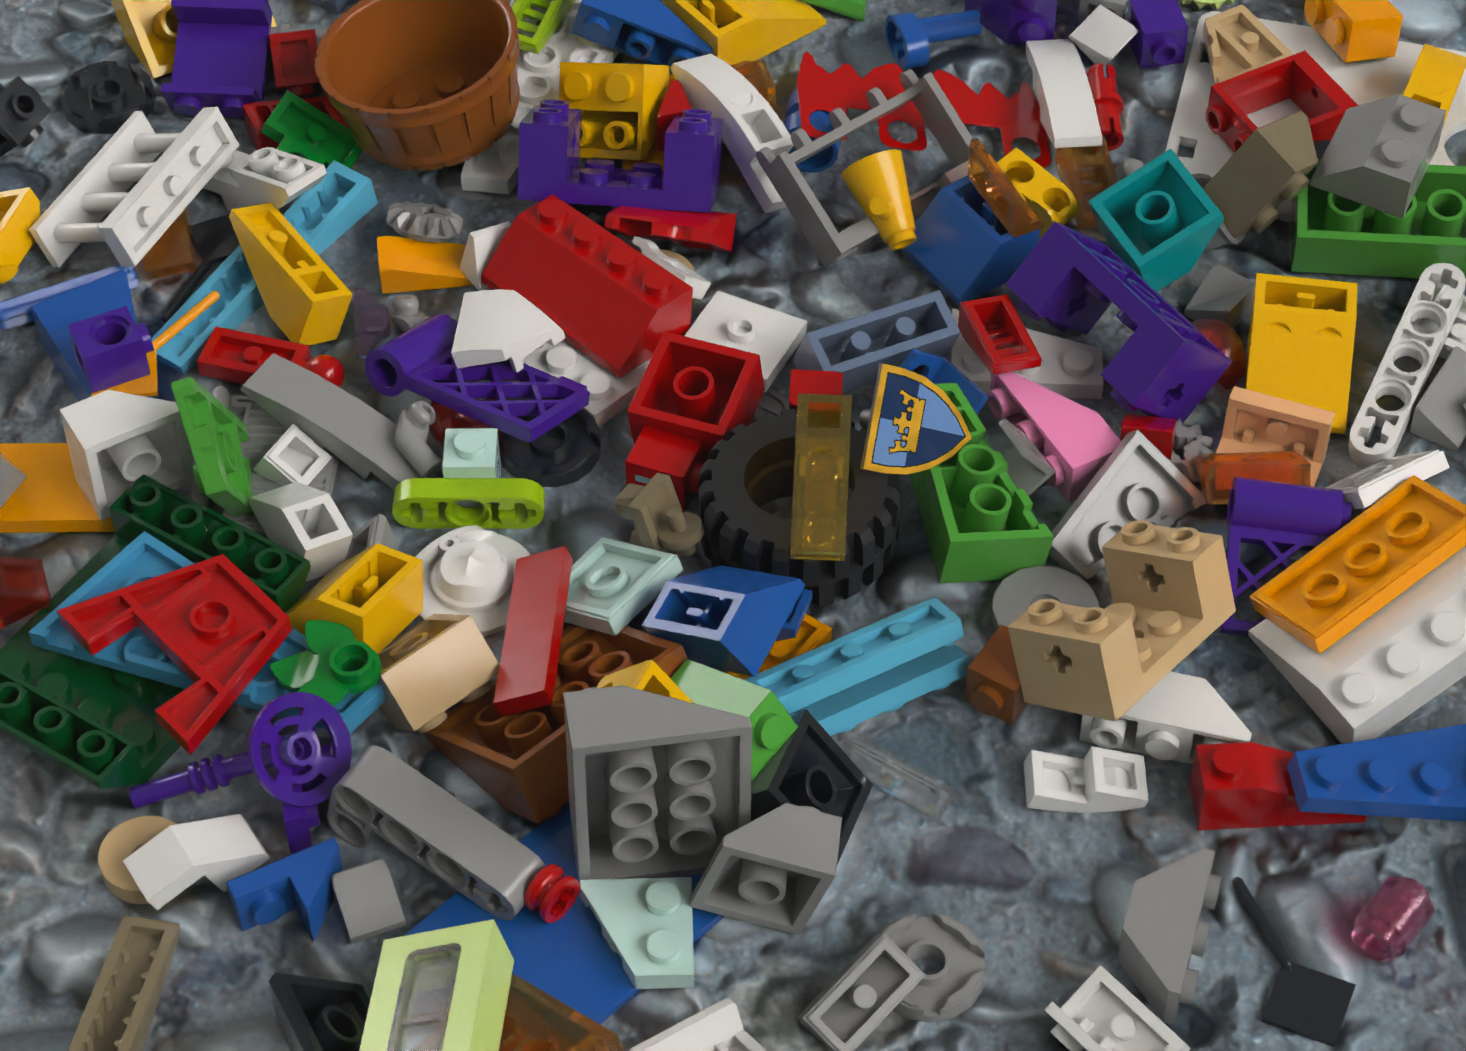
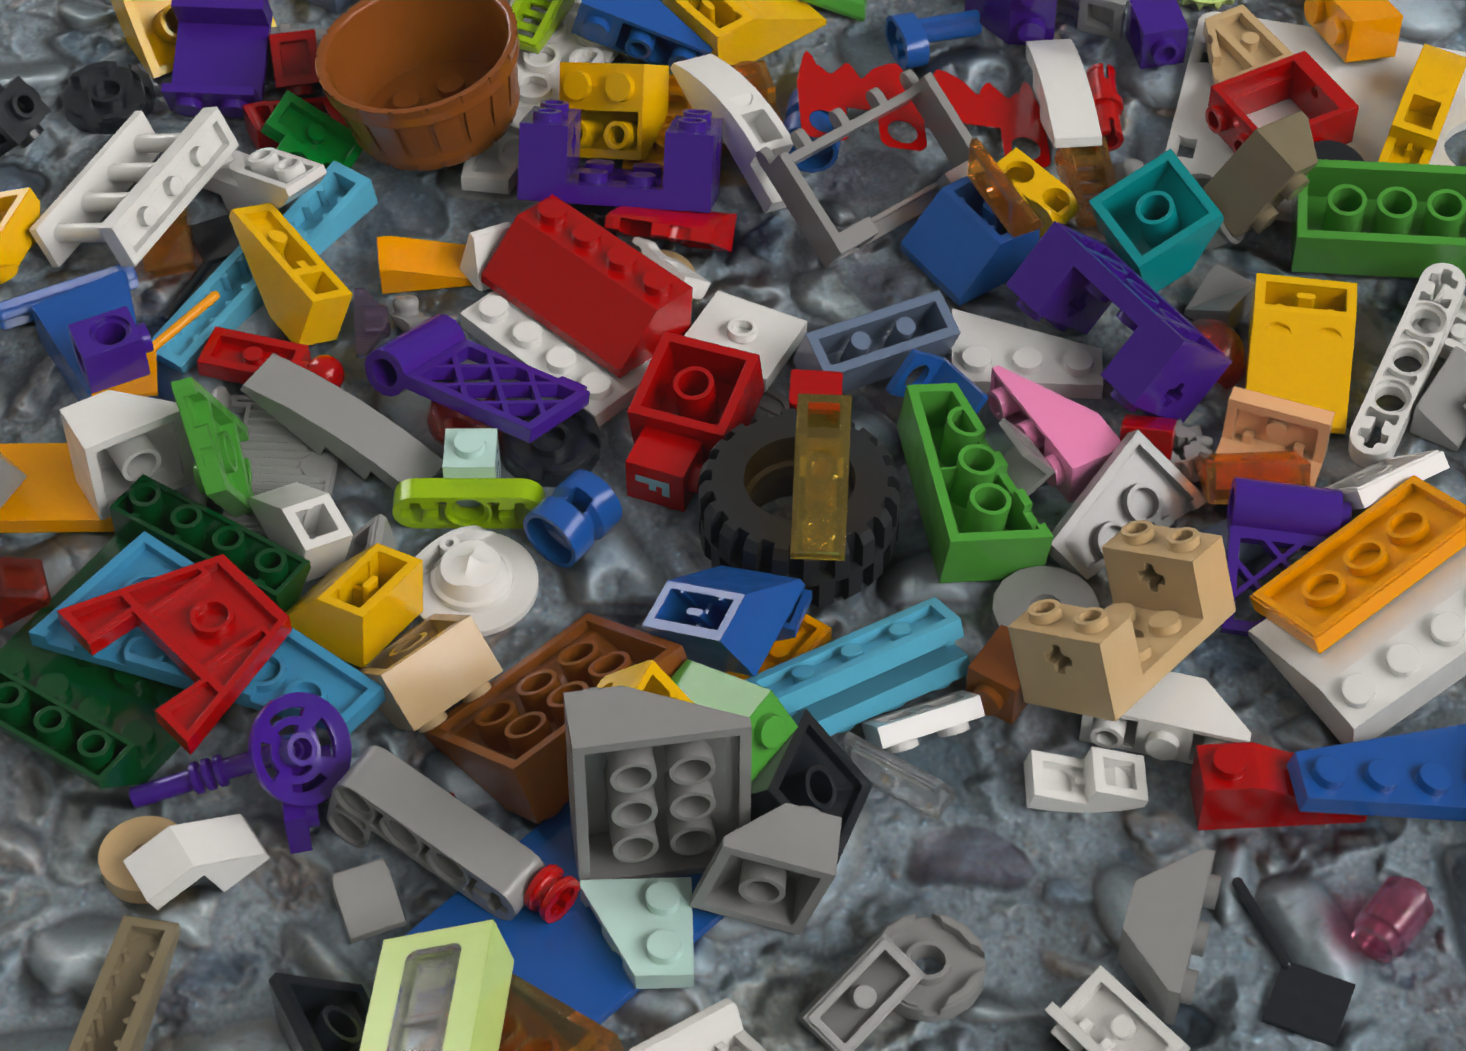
(287, 885): blue slope -> none
(293, 459): white slope -> none
(327, 664): green plate -> none
(412, 435): light grey arm -> none
(424, 221): light grey gear -> none
(499, 328): white slope -> none
(533, 632): red tile -> none
(572, 518): none -> blue wheel
(616, 584): light aqua tile -> none
(659, 517): dark tan hips -> none
(672, 105): red slope -> none
(883, 194): yellow piece -> none
(909, 424): shield -> none
(944, 715): none -> white plate
(997, 334): red slope -> none
(1102, 35): white slope -> none
(1381, 153): light grey slope -> none

